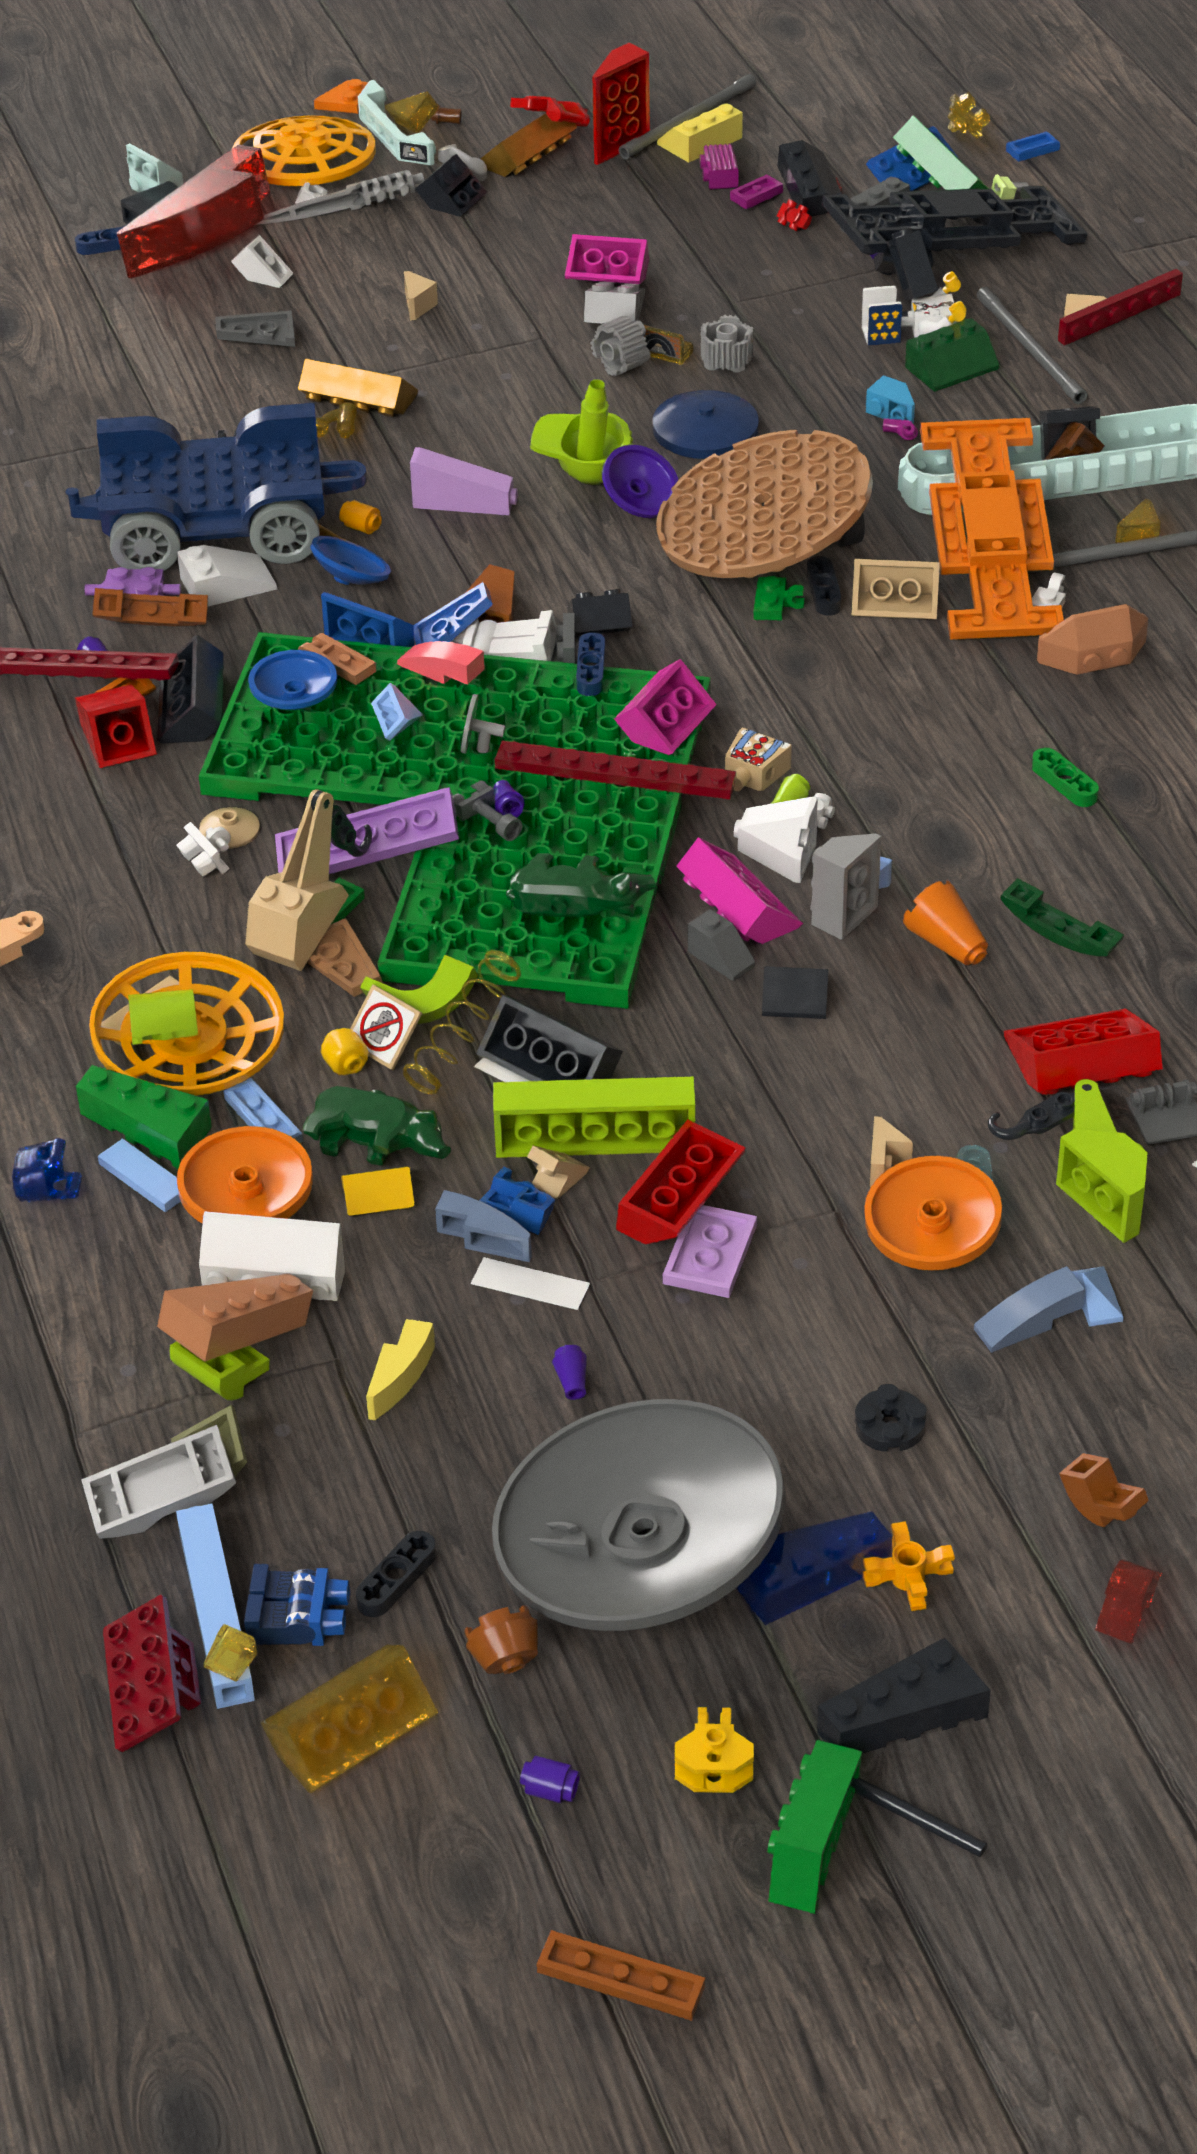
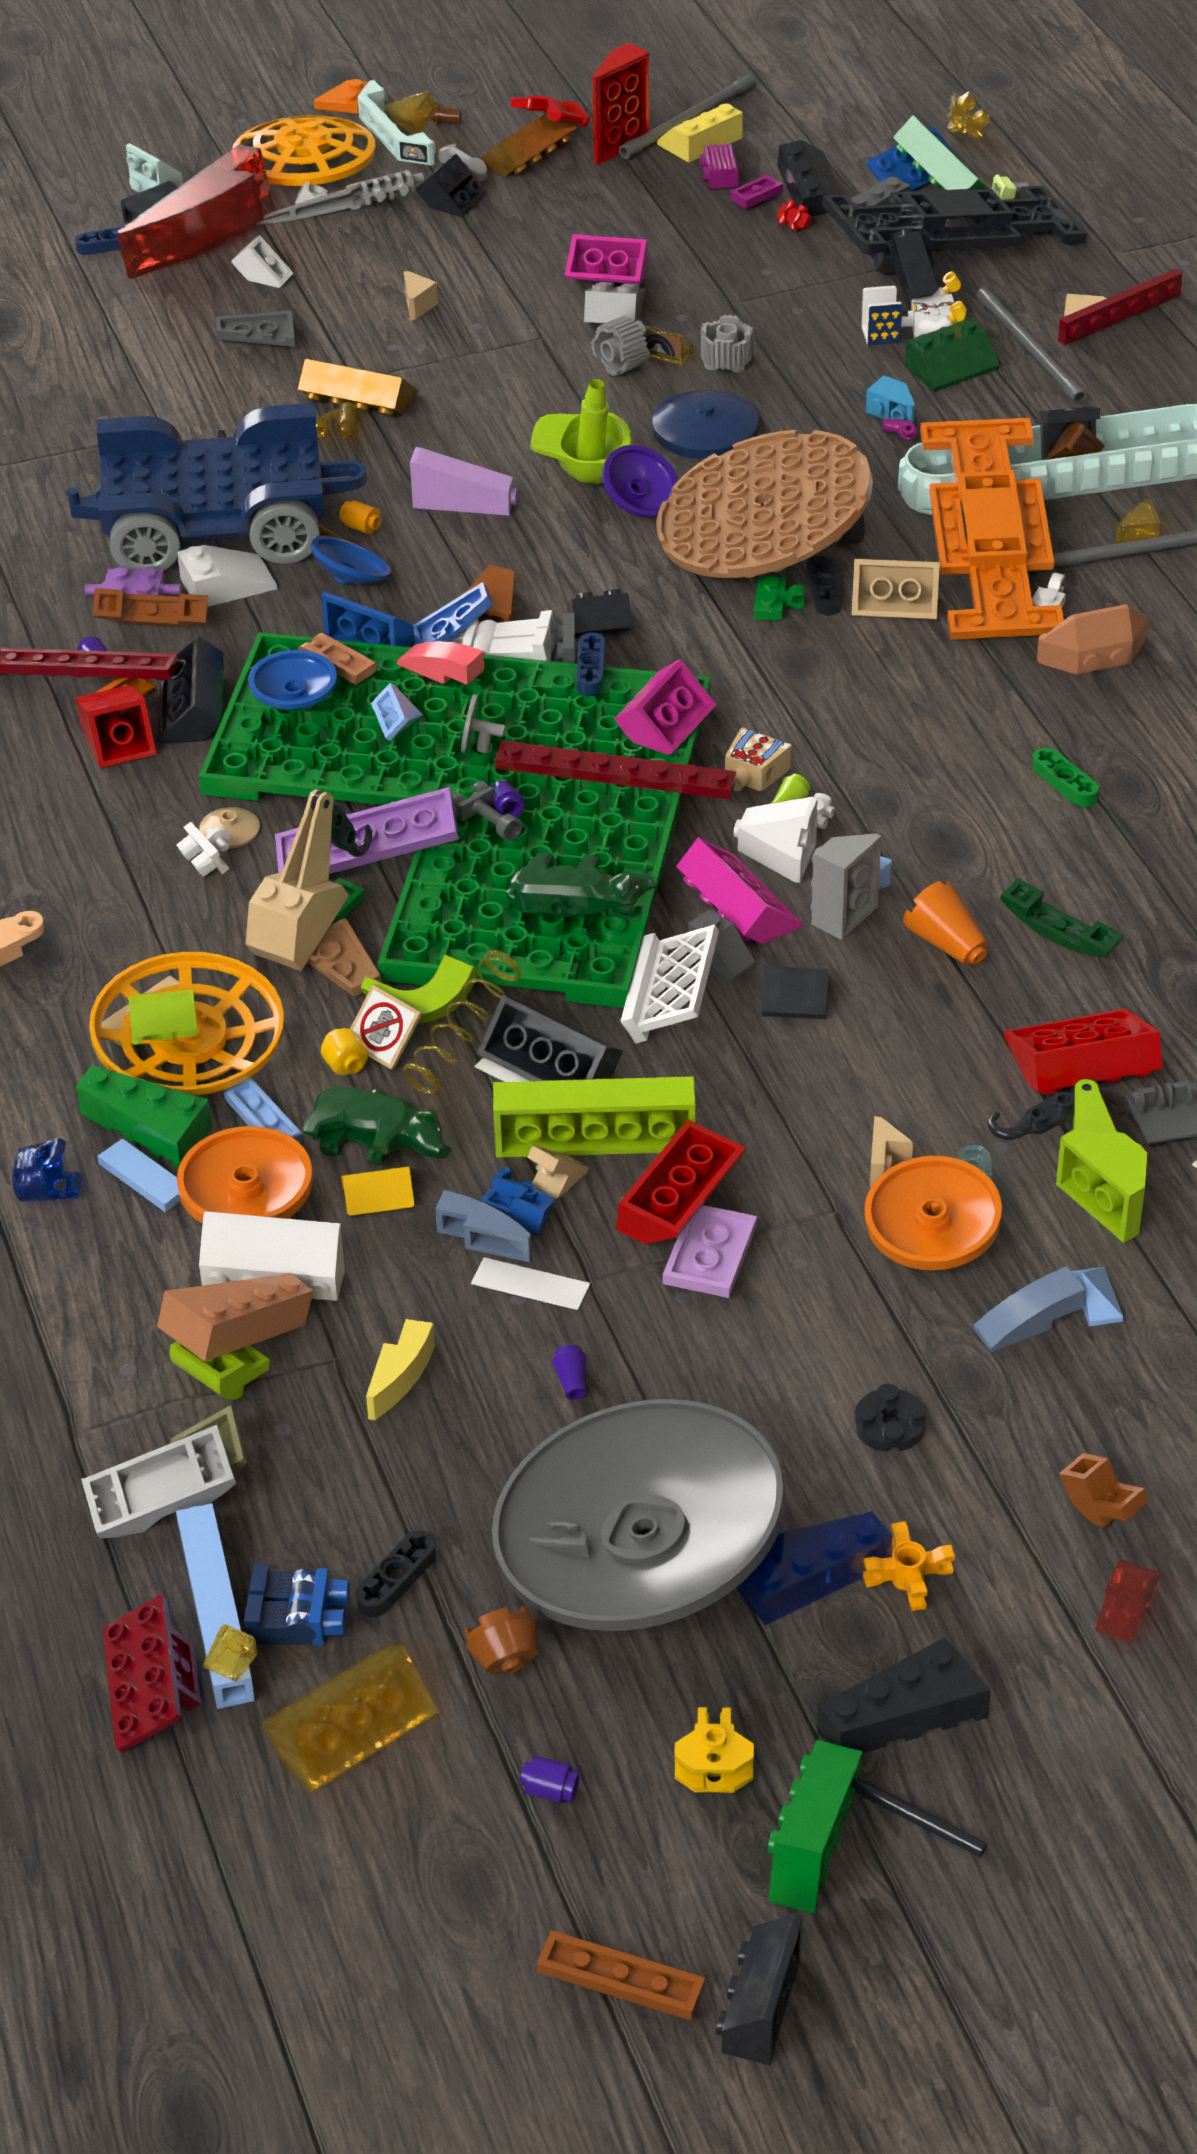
(649, 981): none -> white fence
(761, 1989): none -> black slope
(1032, 146): blue tile -> none

